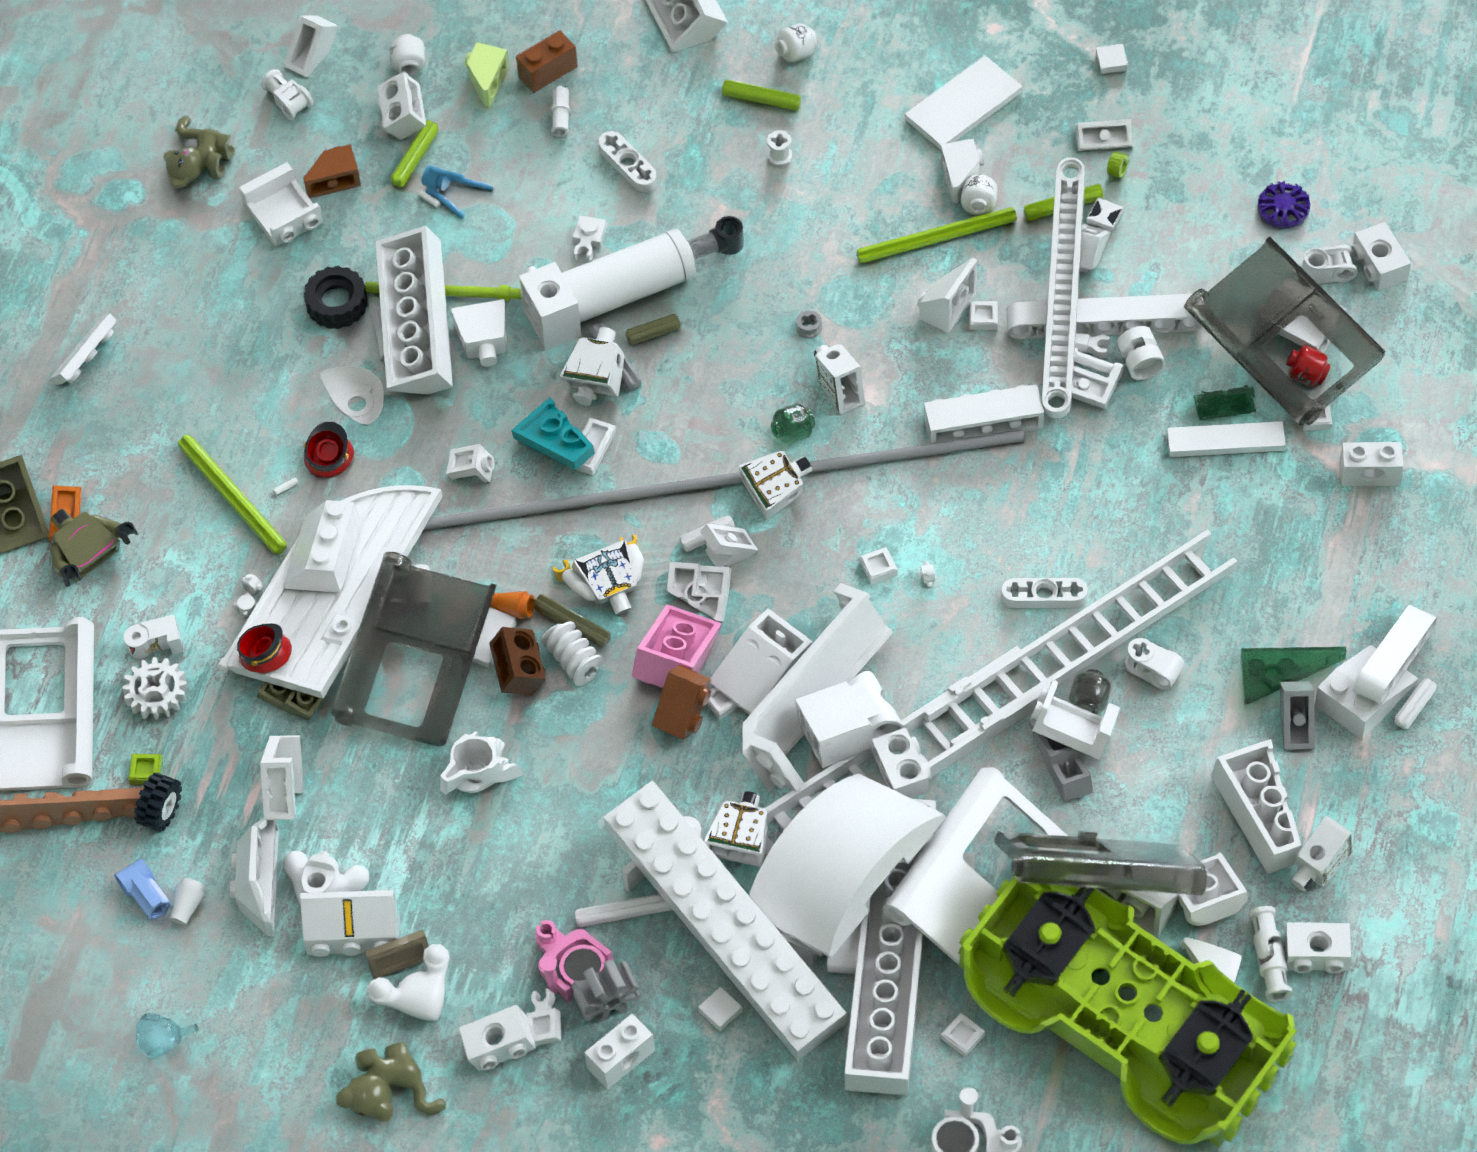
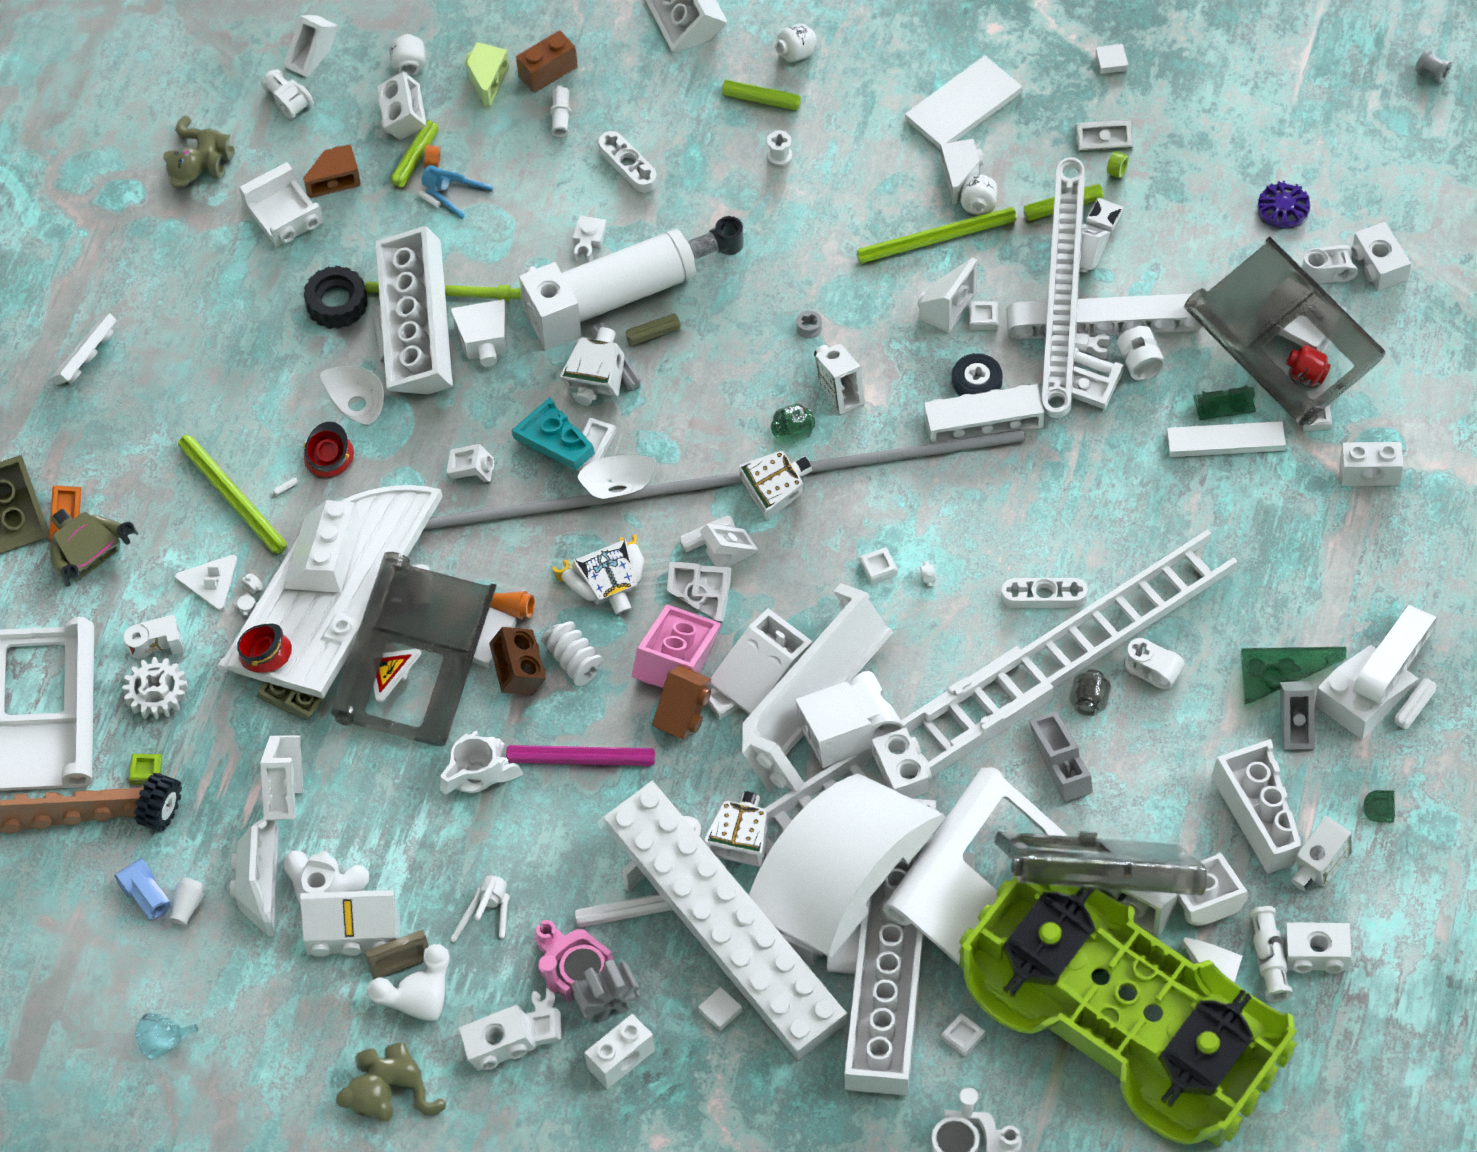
(210, 580): none -> white piece
(392, 670): none -> piece
(432, 156): none -> orange axle
(489, 895): none -> white plant
(562, 615): olive axle -> none
(580, 755): none -> dark pink axle
(622, 470): none -> white piece
(967, 368): none -> black bush
(1072, 724): white panel -> none
(1380, 806): none -> clear green tile
(1433, 66): none -> light grey bush

